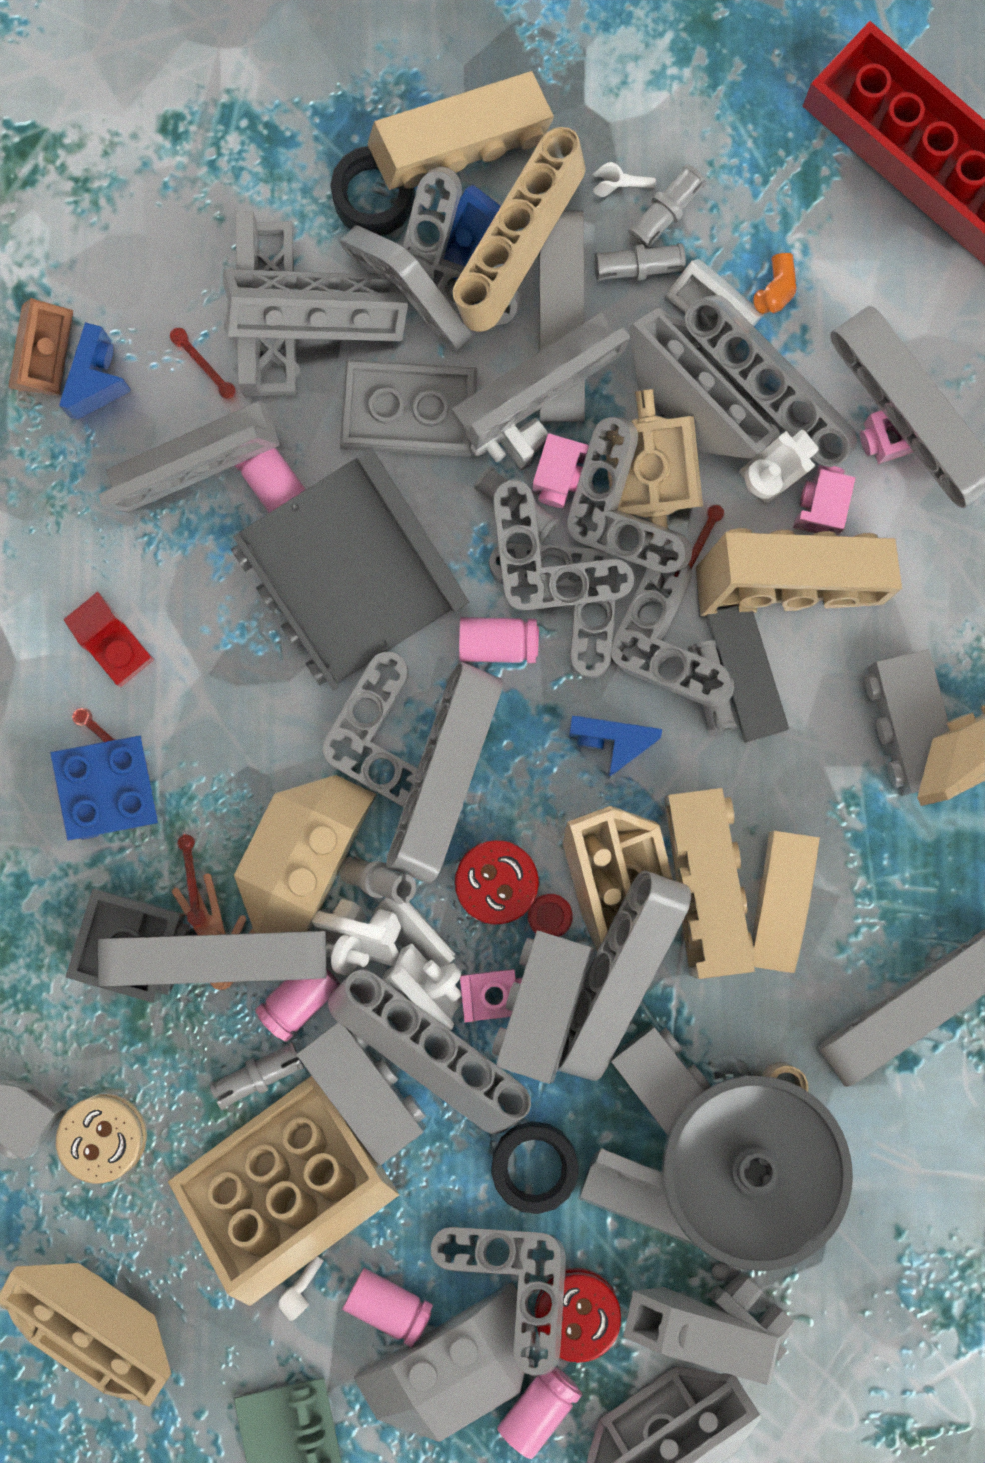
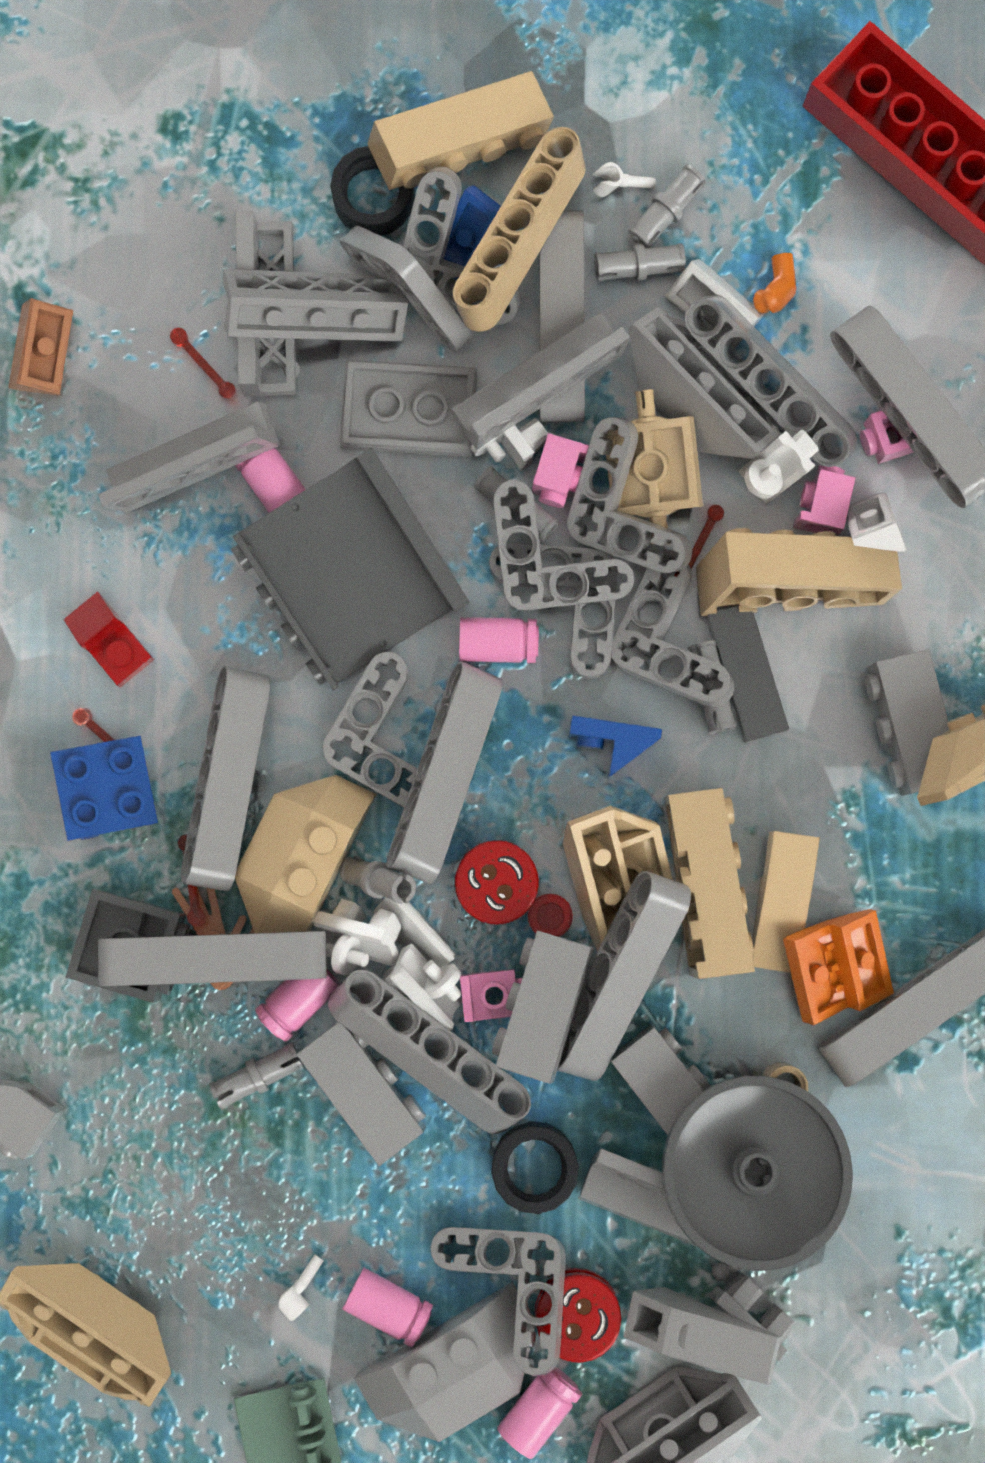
(86, 384): blue slope -> none
(101, 1138): tan head -> none
(225, 779): none -> light grey beam
(280, 1192): tan slope -> none
(838, 965): none -> orange slope
(874, 524): none -> white slope

